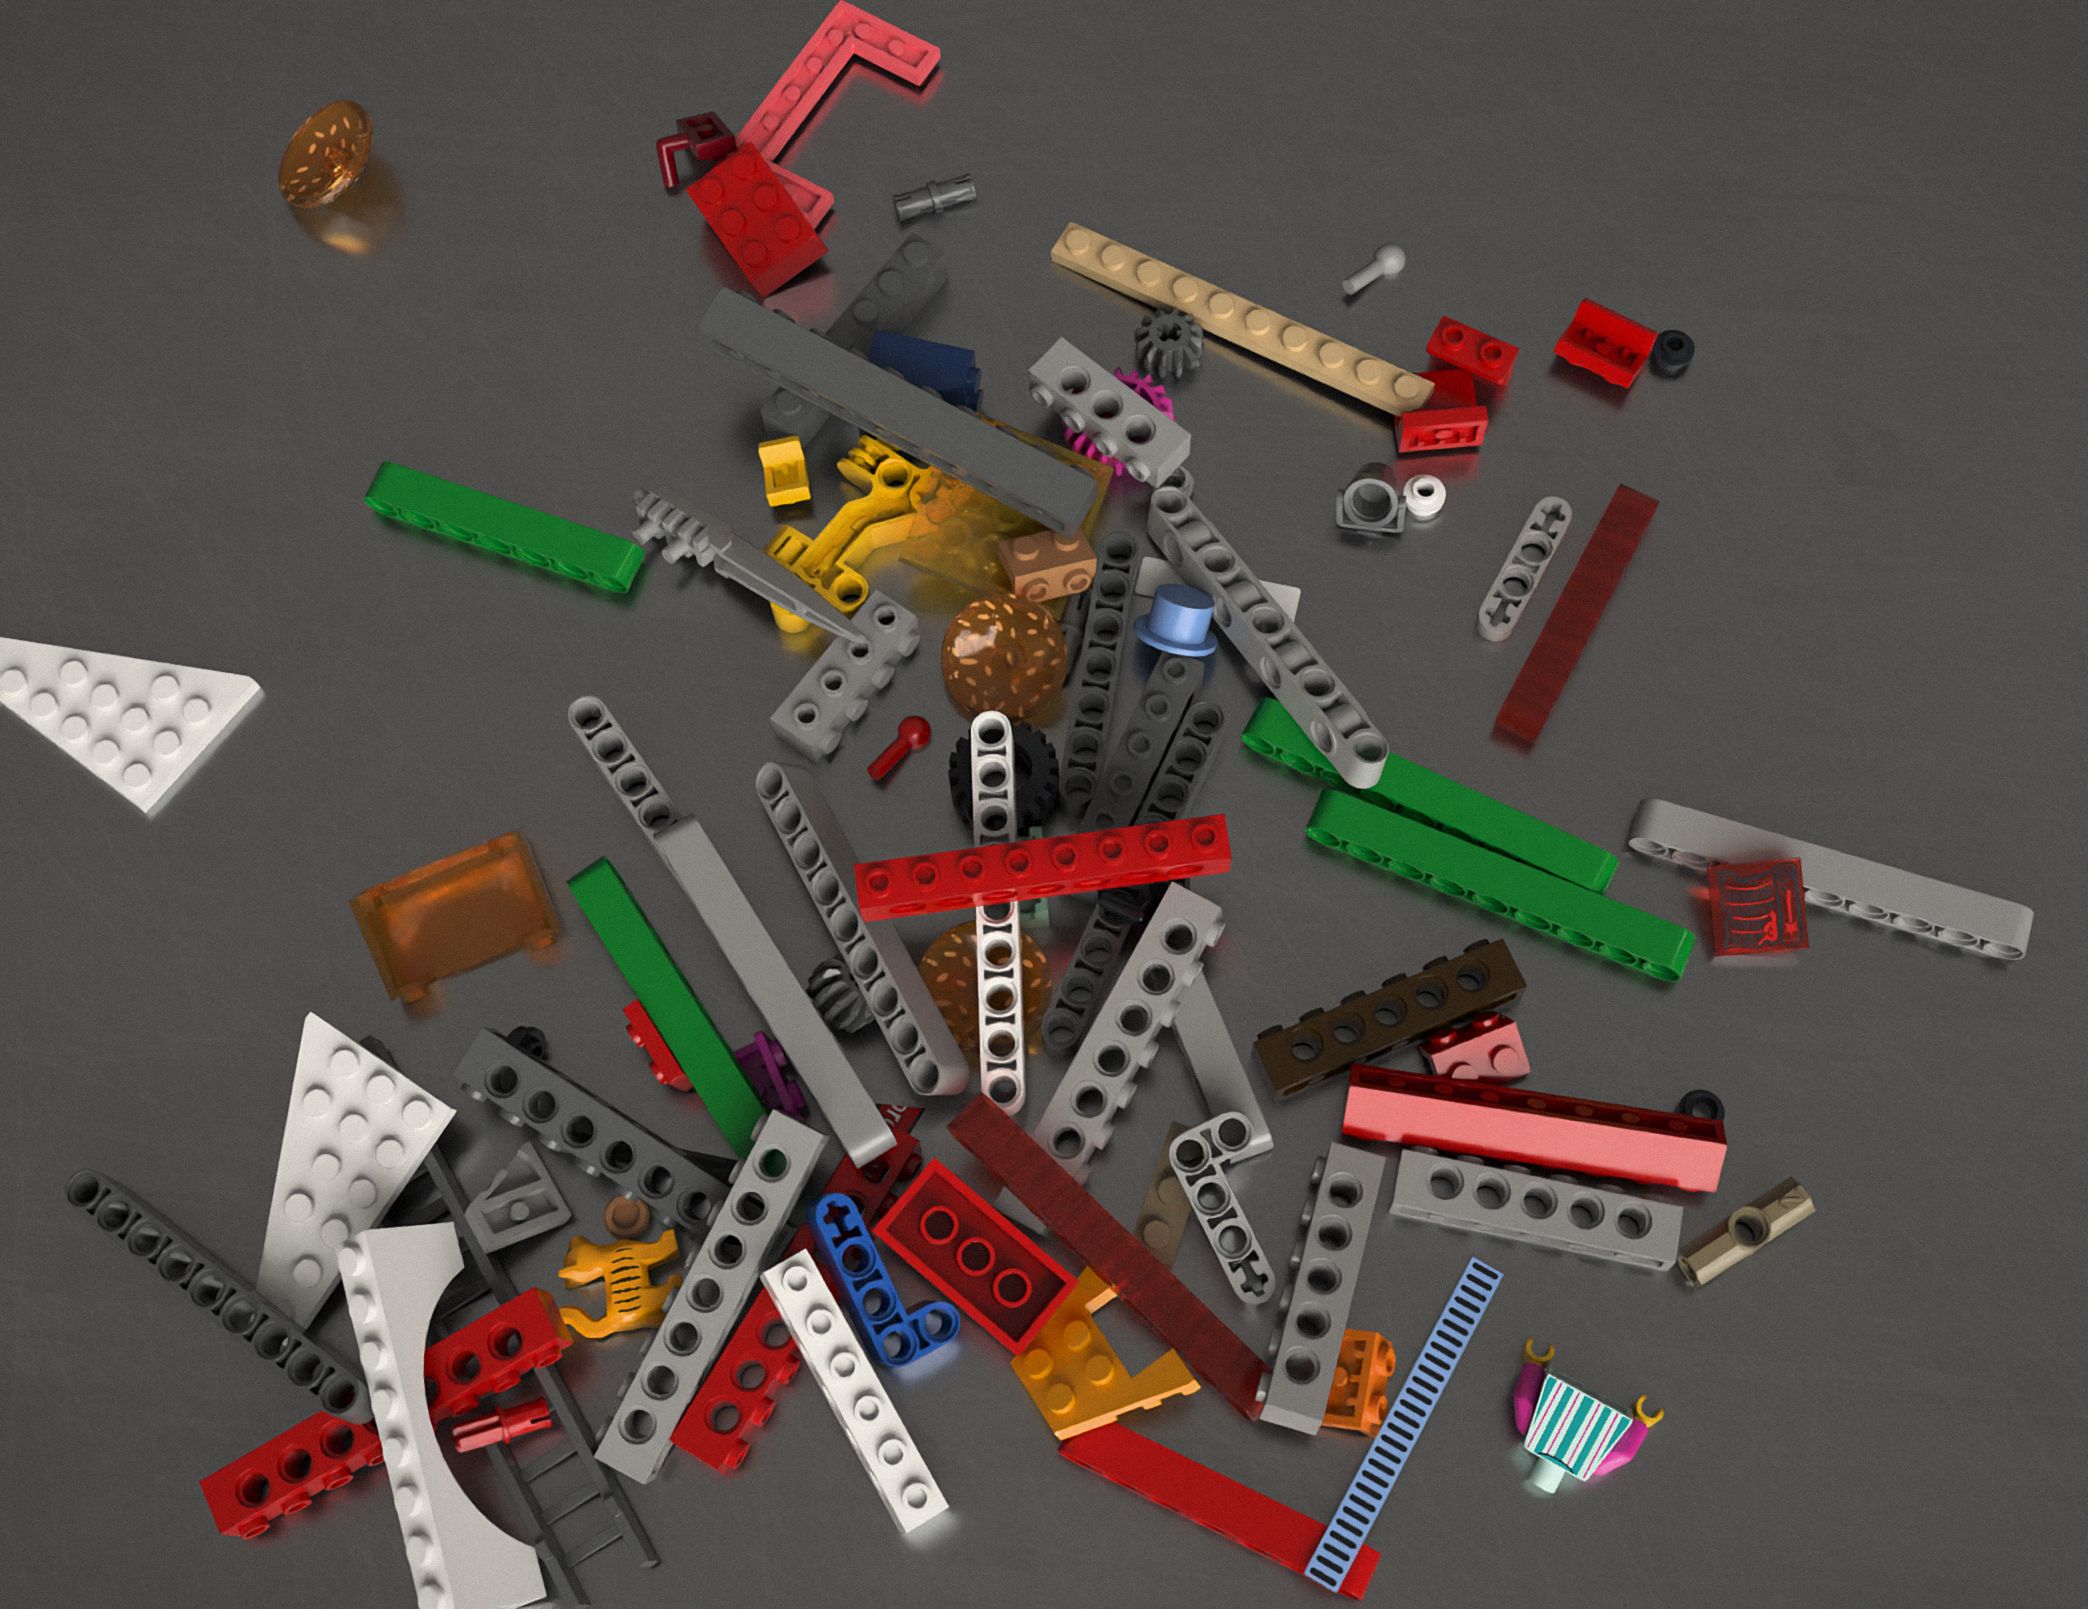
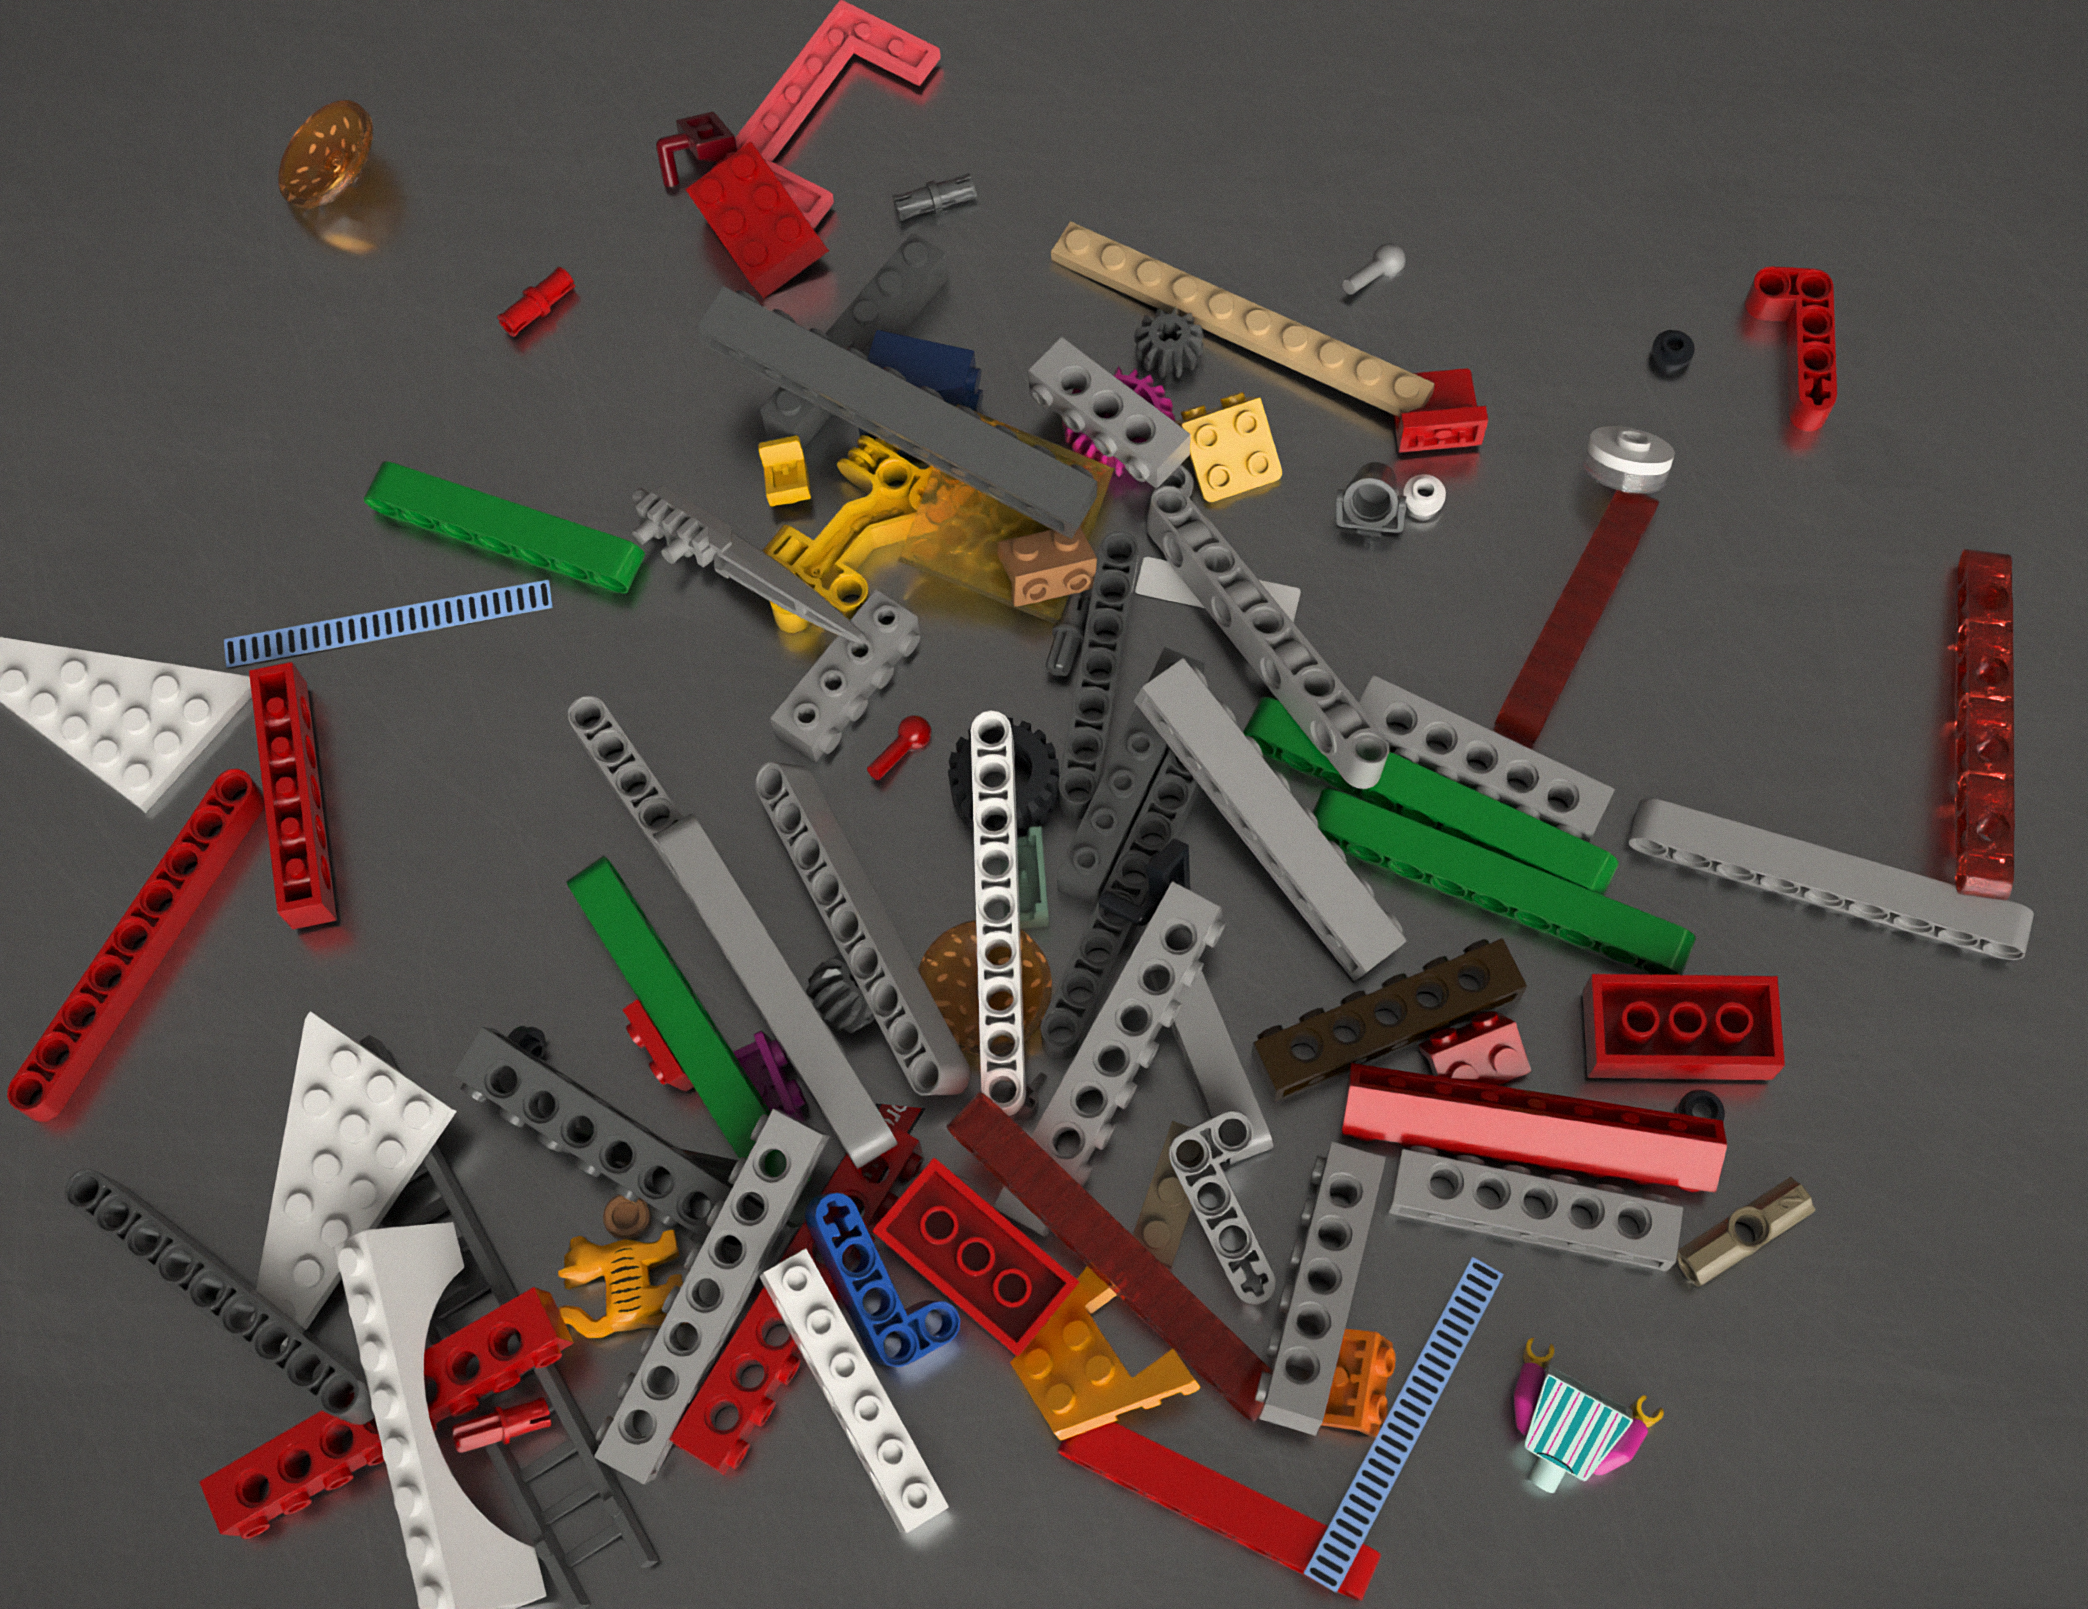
(136, 965): none -> red beam
(292, 796): none -> red brick
(387, 623): none -> light blue sticker
(455, 914): clear orange windscreen -> none
(516, 1203): light grey wing -> none
(536, 301): none -> red pin
(977, 653): clear orange dish -> none
(1031, 1103): none -> light grey piece
(1043, 867): red brick -> none
(1178, 621): medium blue piece -> none
(1231, 446): none -> yellow bracket
(1270, 819): none -> light grey brick
(1473, 350): red bracket -> none
(1503, 757): none -> light grey brick
(1526, 569): light grey beam -> none
(1606, 343): red bracket -> none
(1628, 459): none -> white piece
(1683, 1027): none -> red brick
(1757, 906): clear red tile -> none
(1804, 348): none -> red beam
(1984, 726): none -> clear red beam

